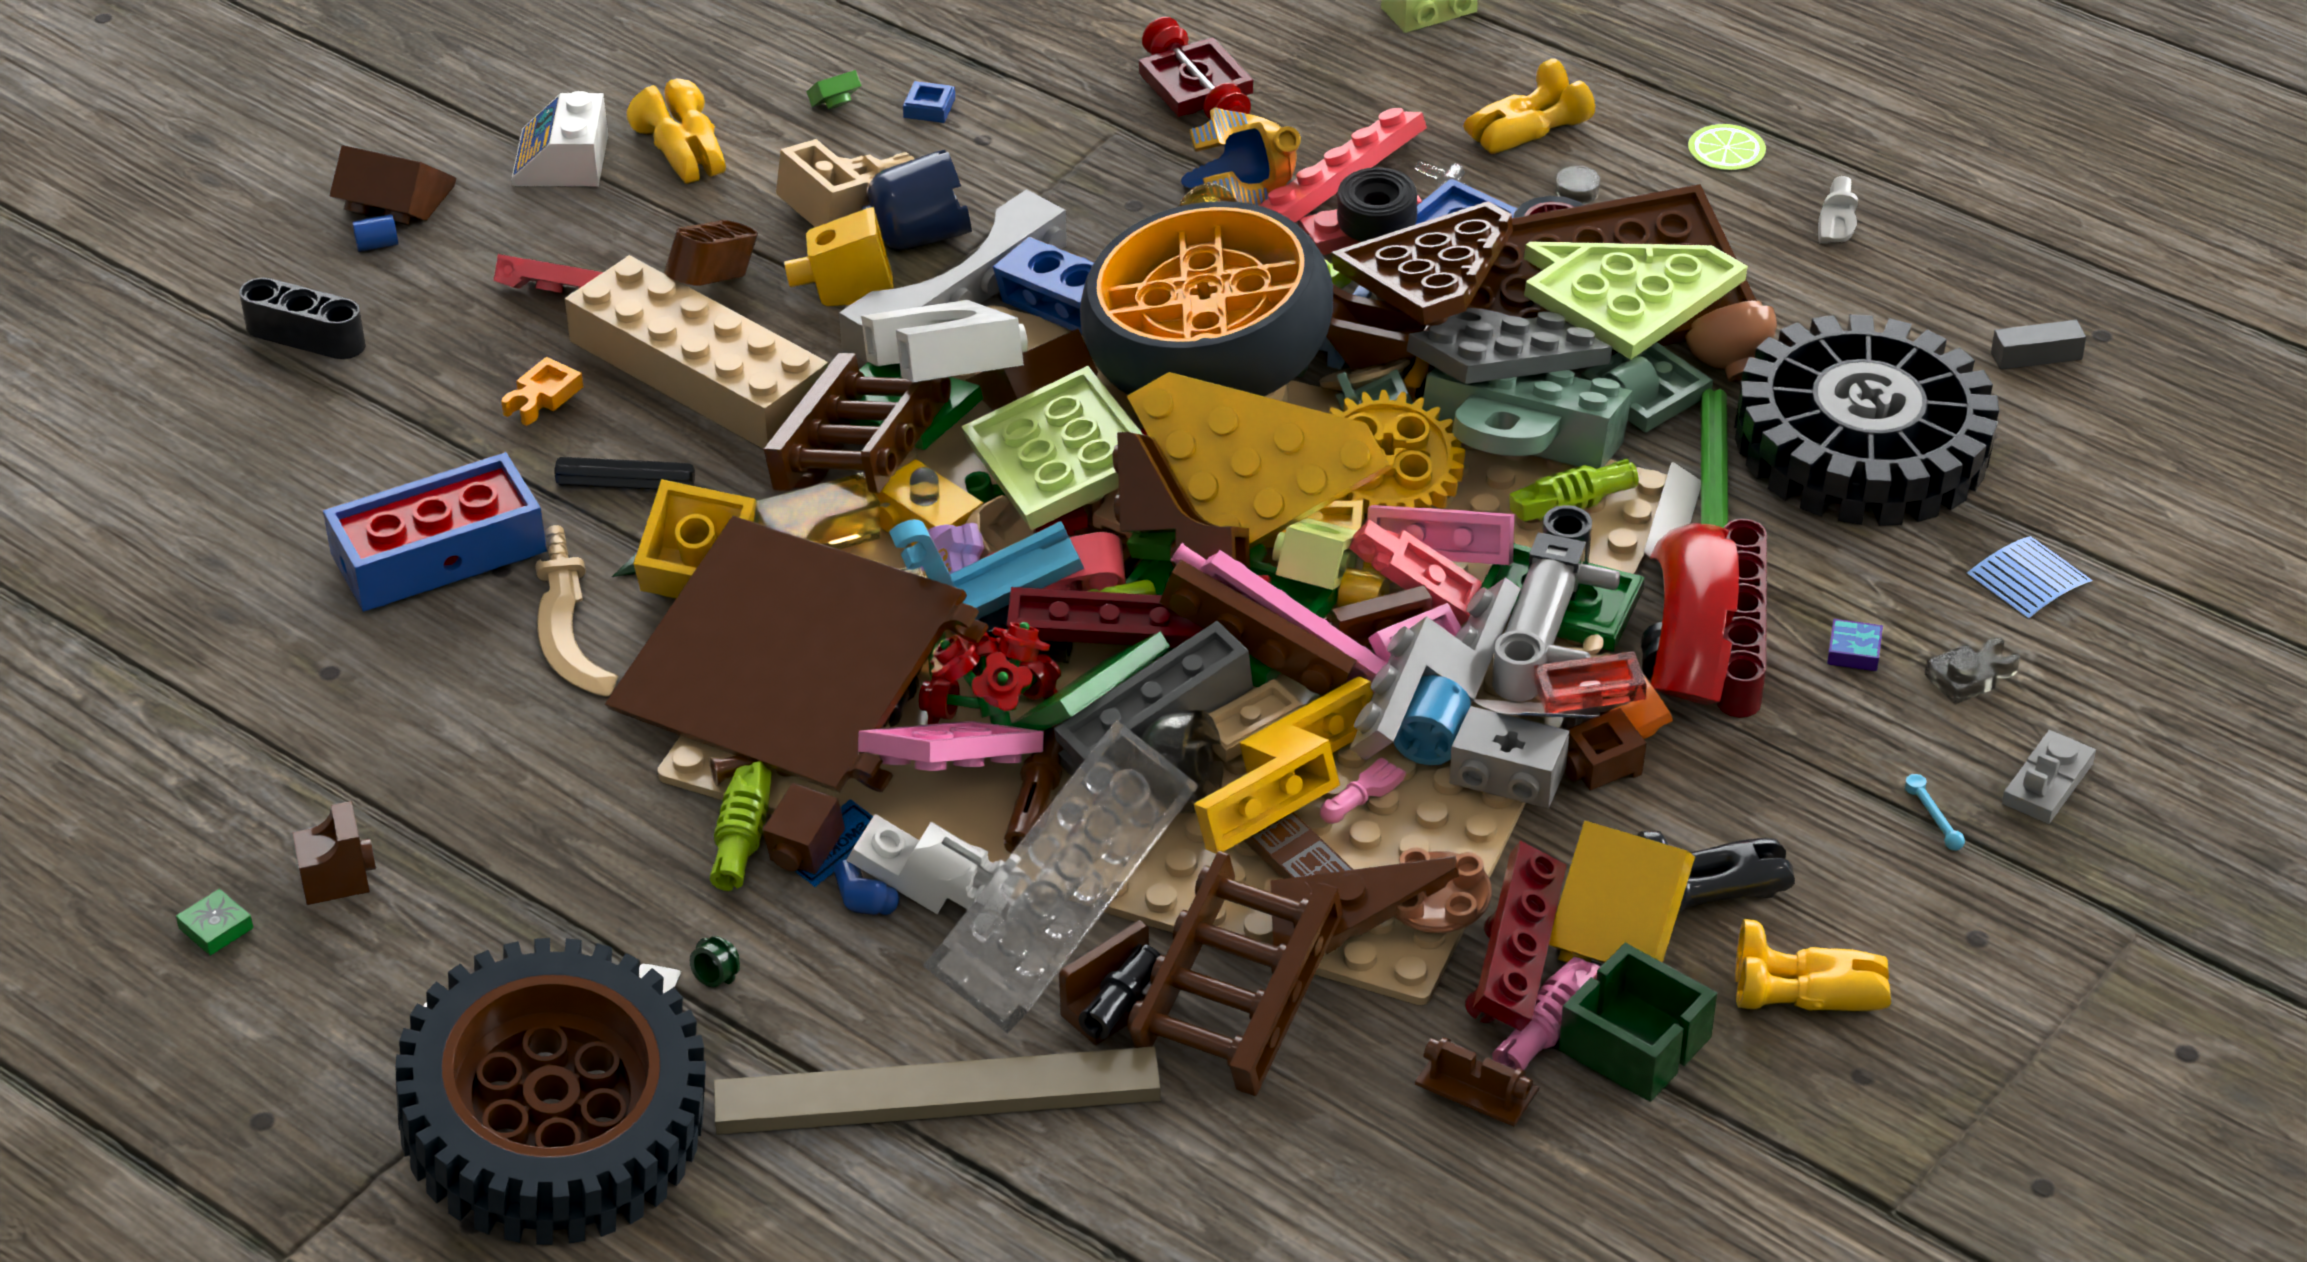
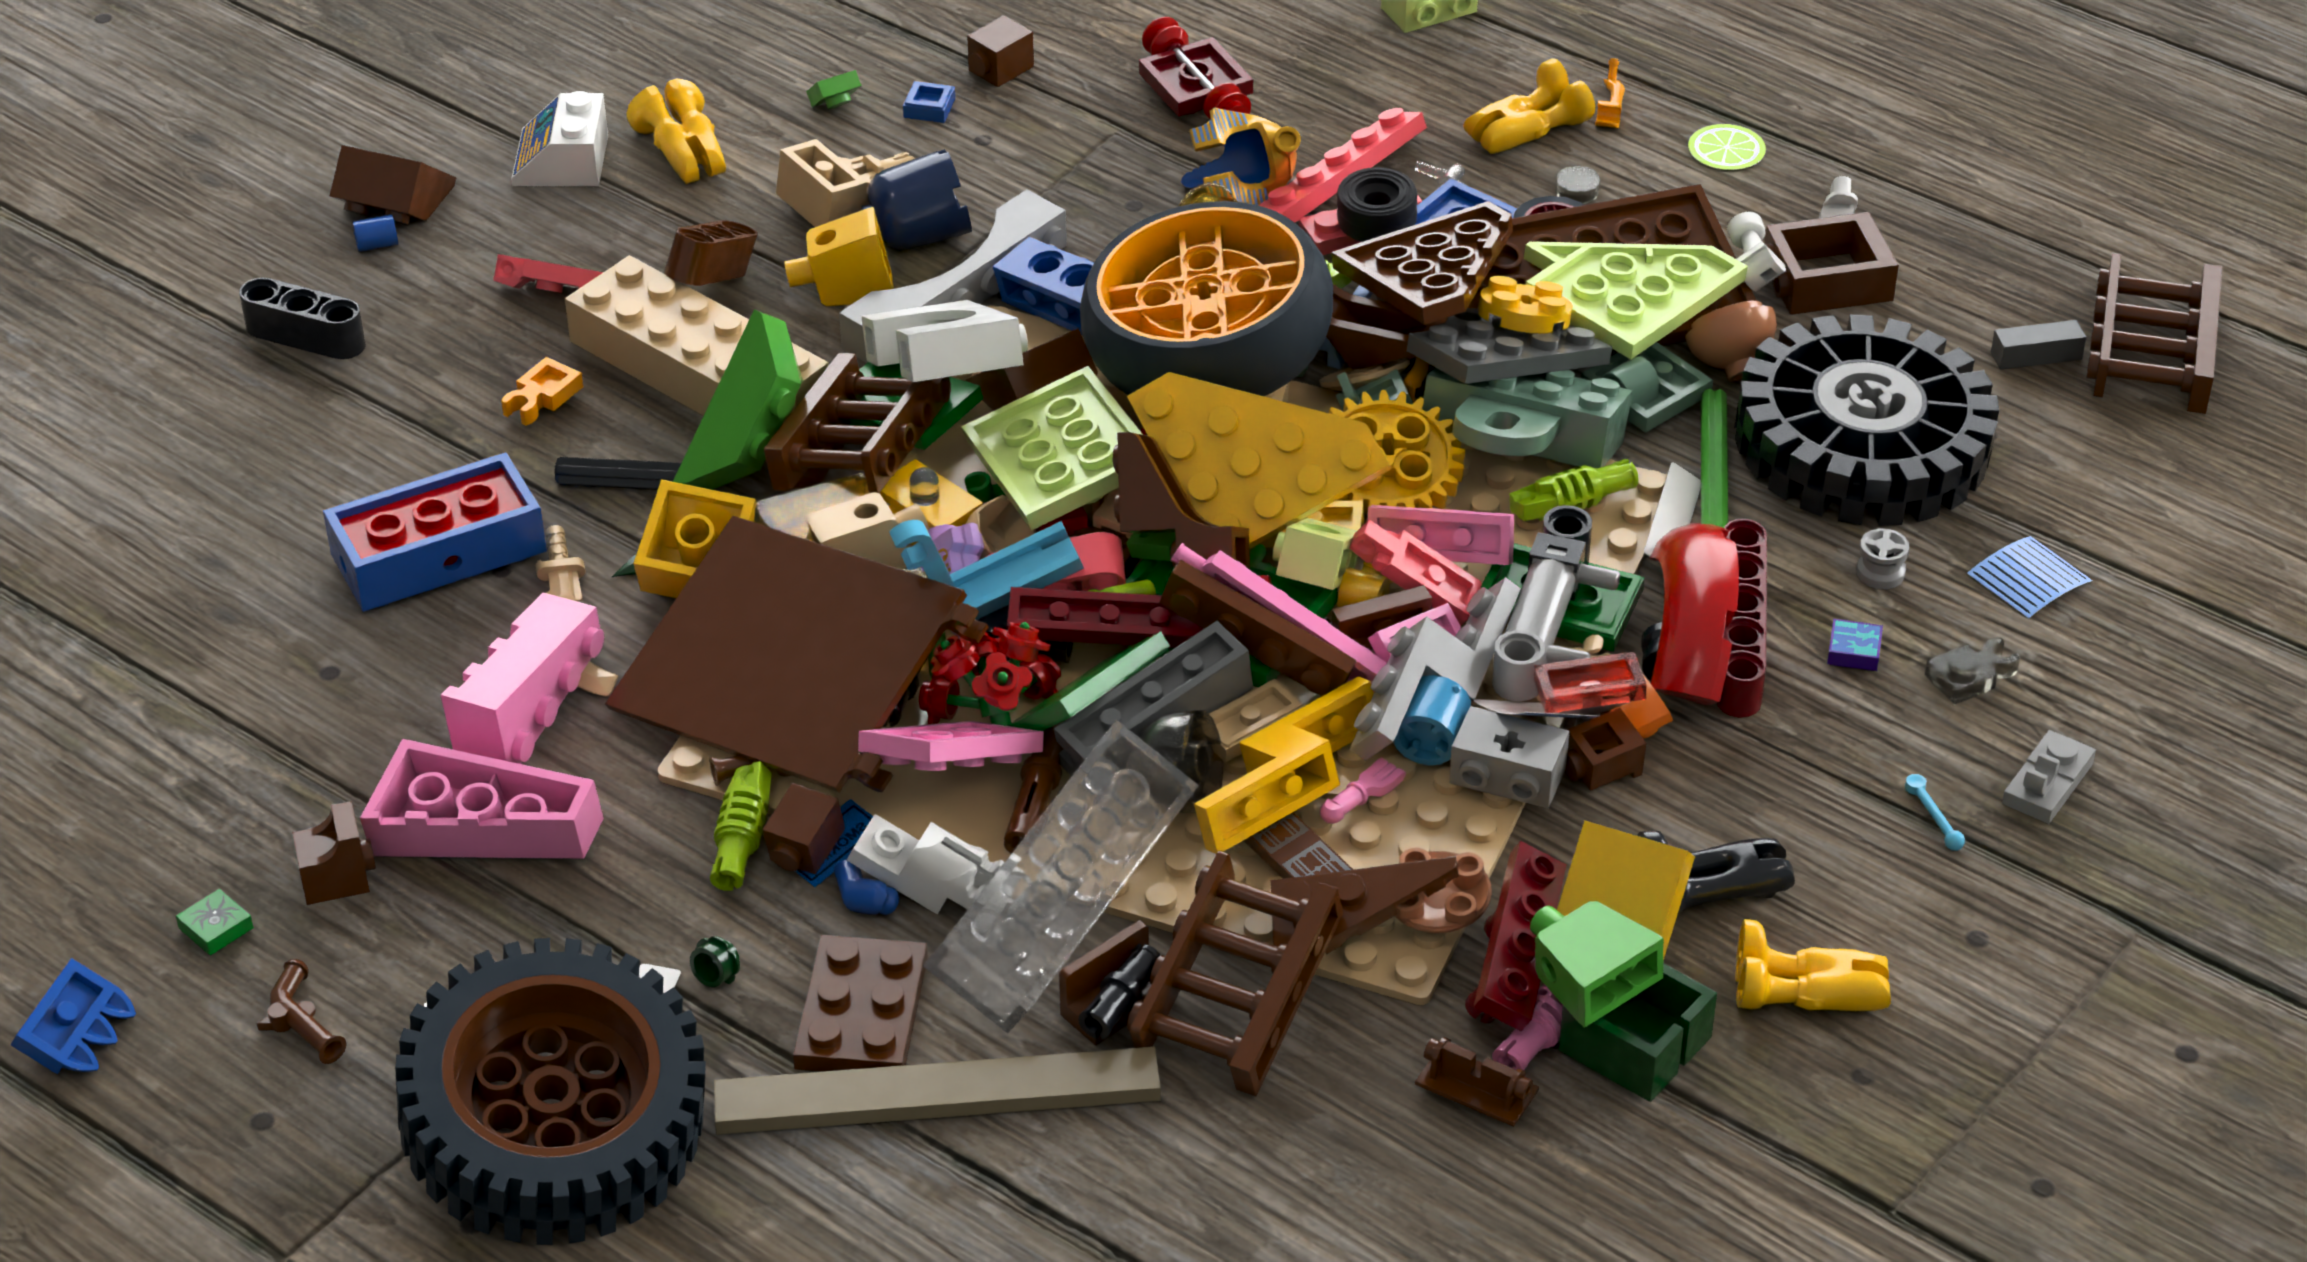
(69, 1017): none -> blue plate
(287, 1014): none -> reddish brown piece
(478, 806): none -> bright pink wedge
(523, 680): none -> bright pink wedge
(746, 407): none -> bright green wedge
(860, 1004): none -> plate
(862, 528): none -> tan torso
(1000, 51): none -> reddish brown brick
(1525, 306): none -> yellow plate
(1595, 958): none -> bright green torso
(1610, 111): none -> light orange piece
(1747, 233): none -> white leg
(1863, 283): none -> reddish brown window
(1882, 558): none -> light grey wheel
(2199, 323): none -> reddish brown fence

